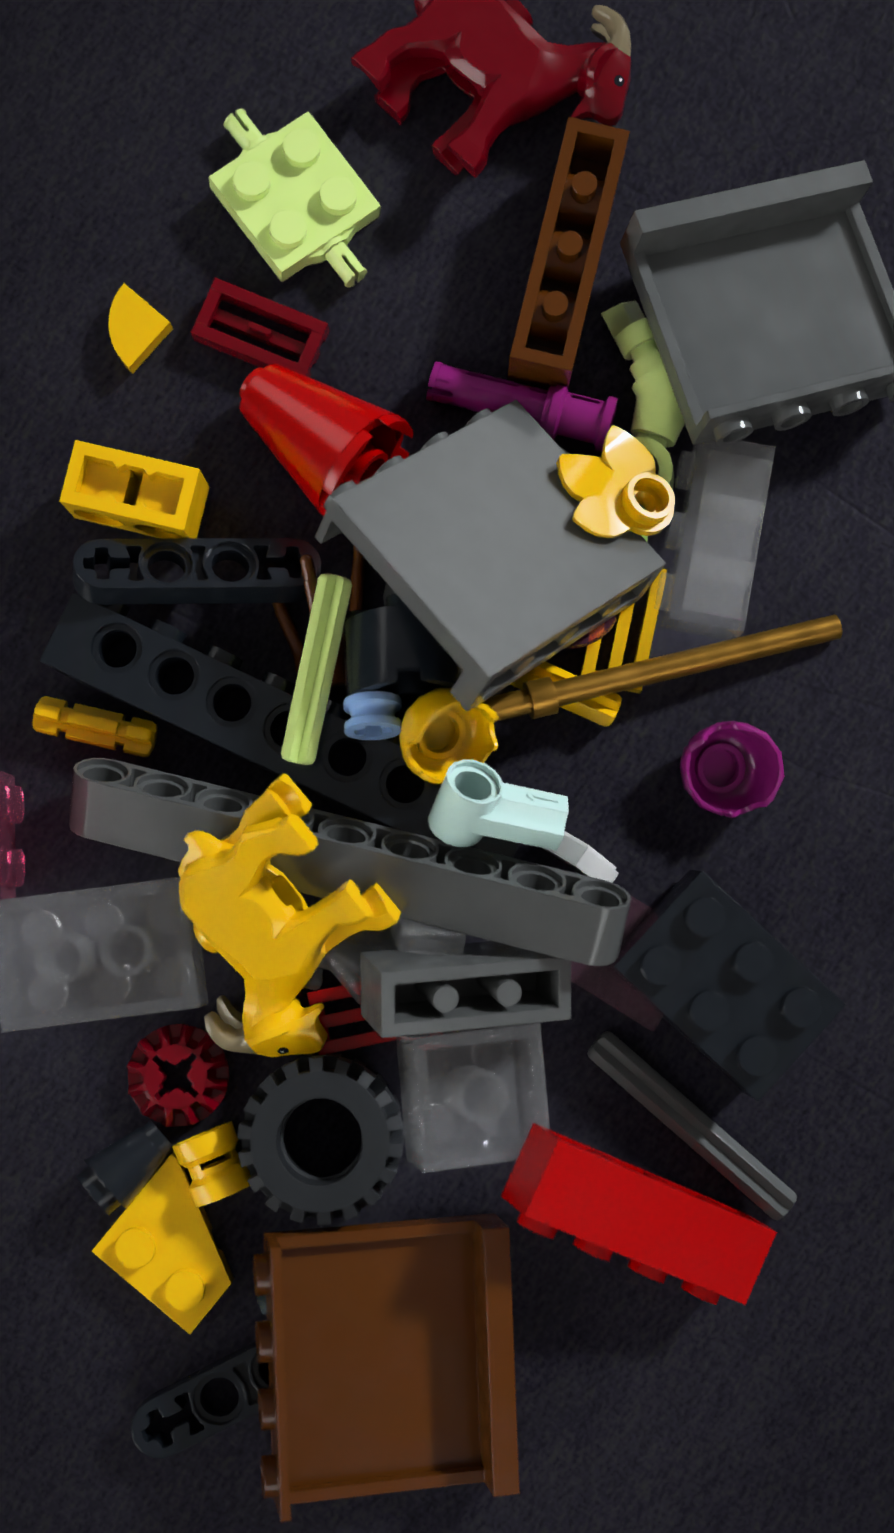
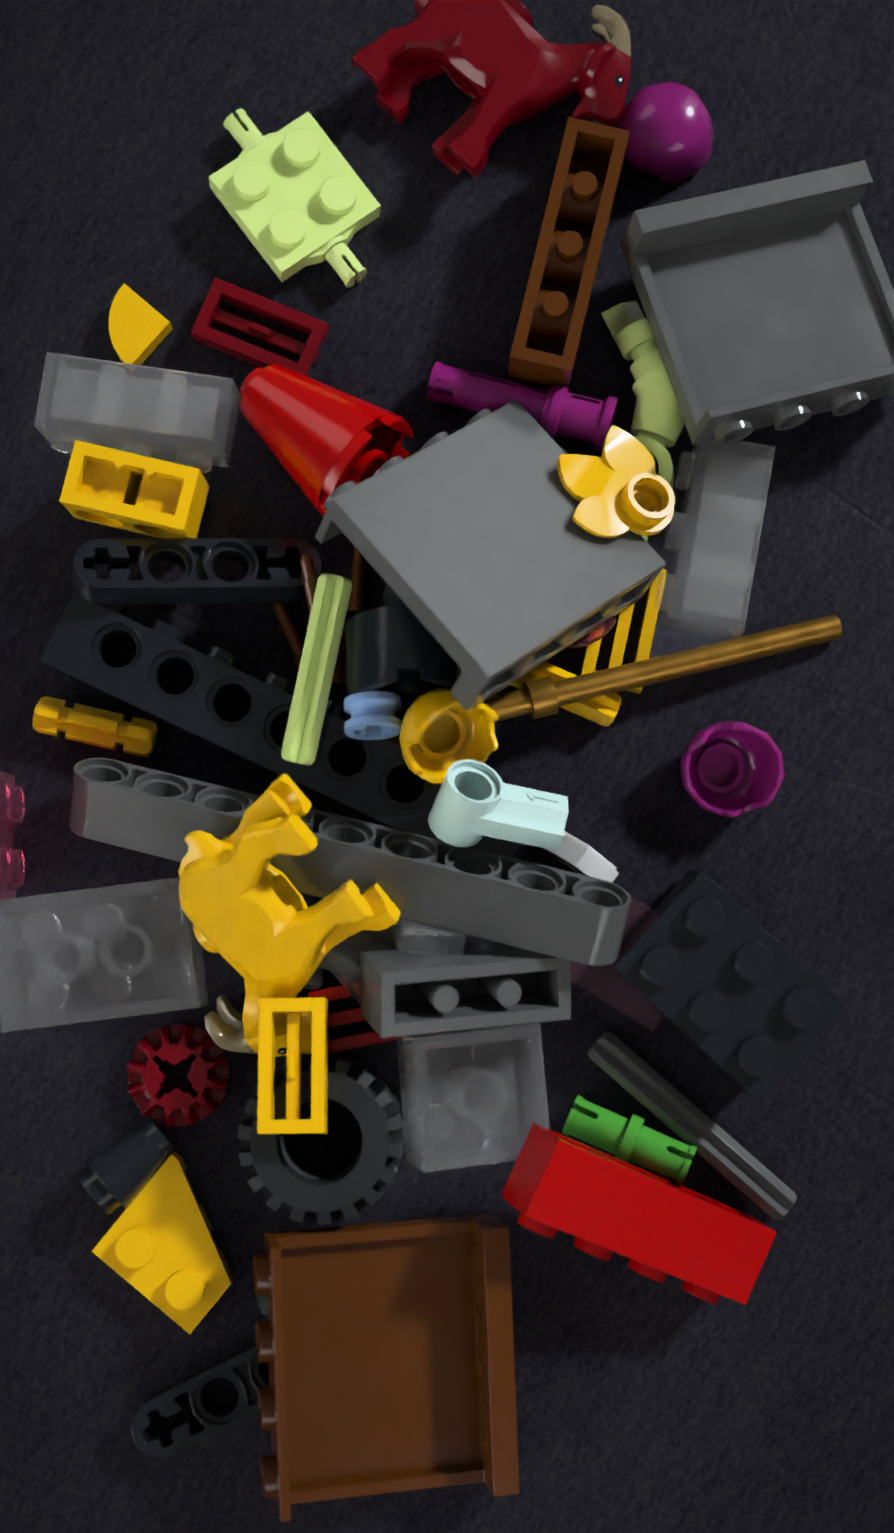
(137, 410): none -> clear brick
(220, 1177): yellow wheel -> none
(266, 1066): none -> yellow tile
(629, 1140): none -> bright green pin
(667, 131): none -> magenta hair

